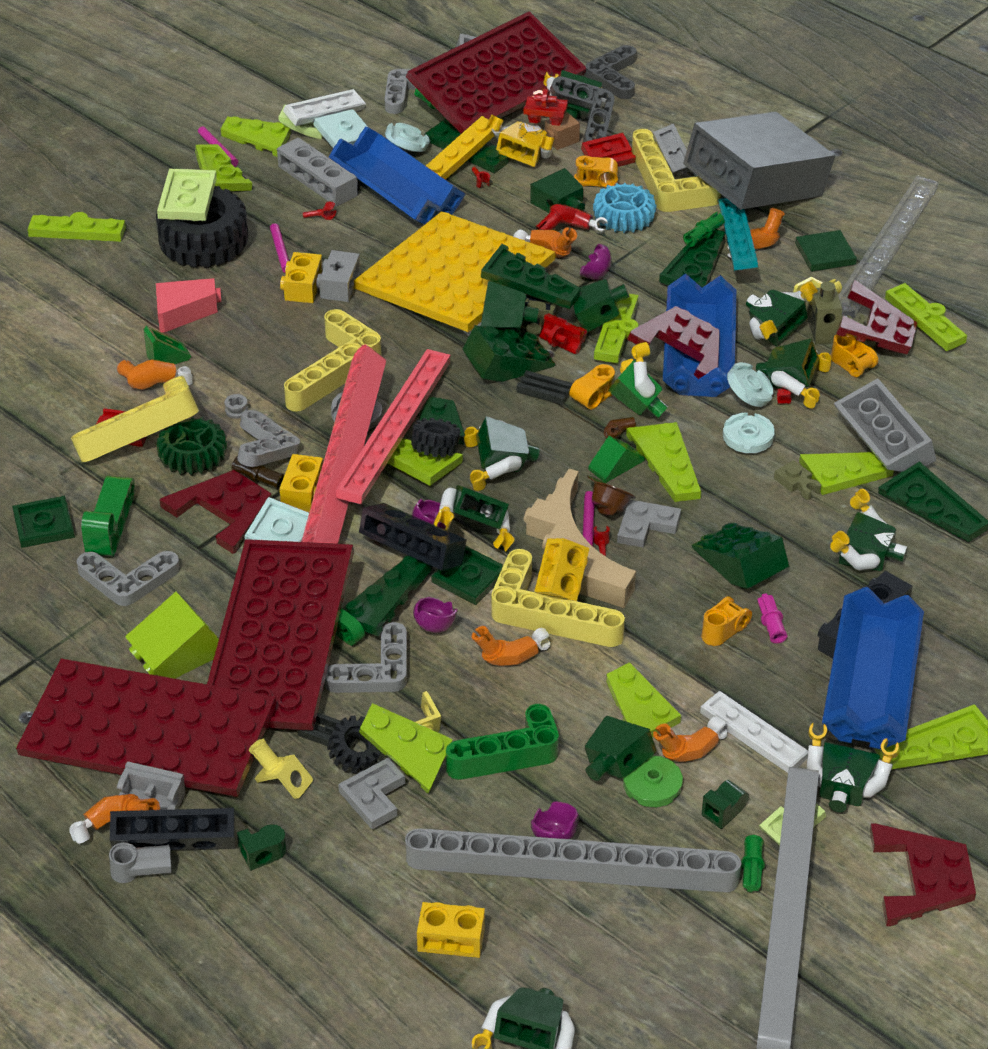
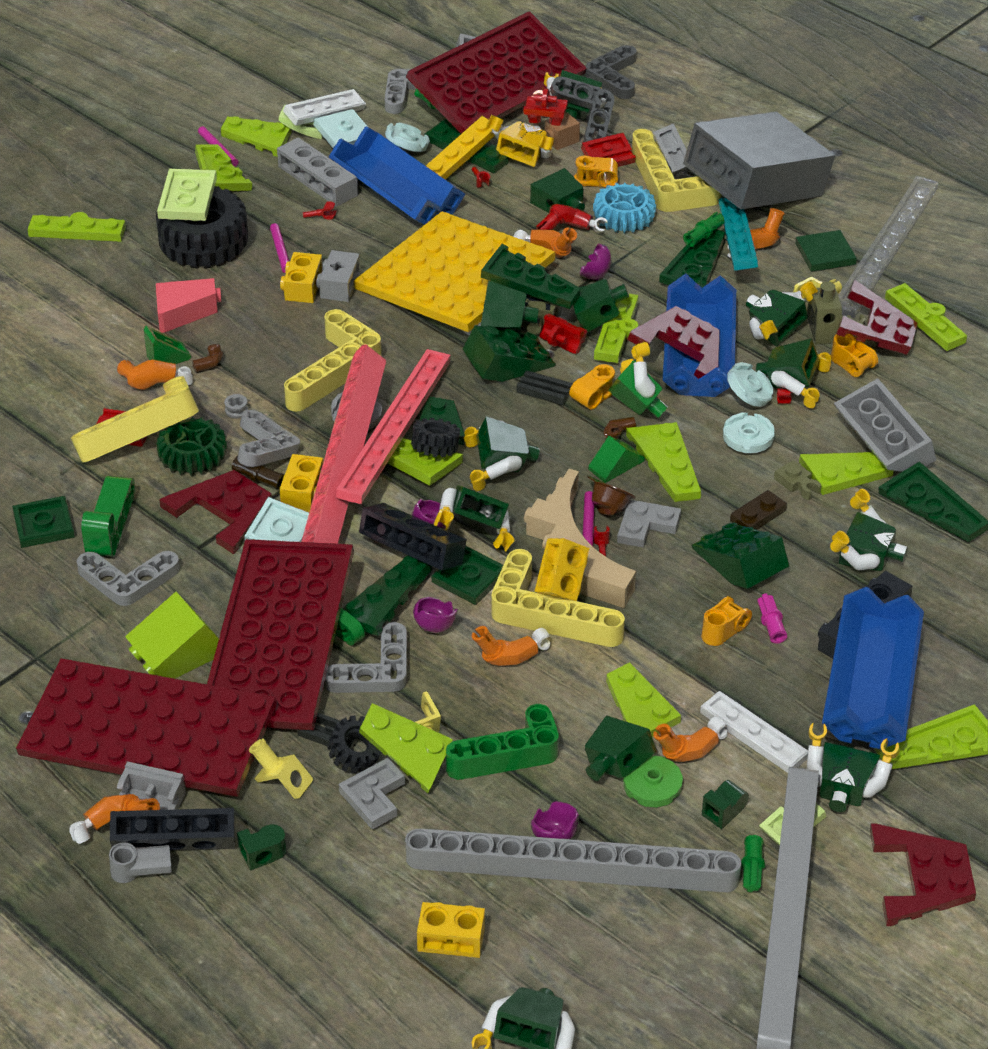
(210, 361): none -> reddish brown arm
(759, 510): none -> dark brown plate

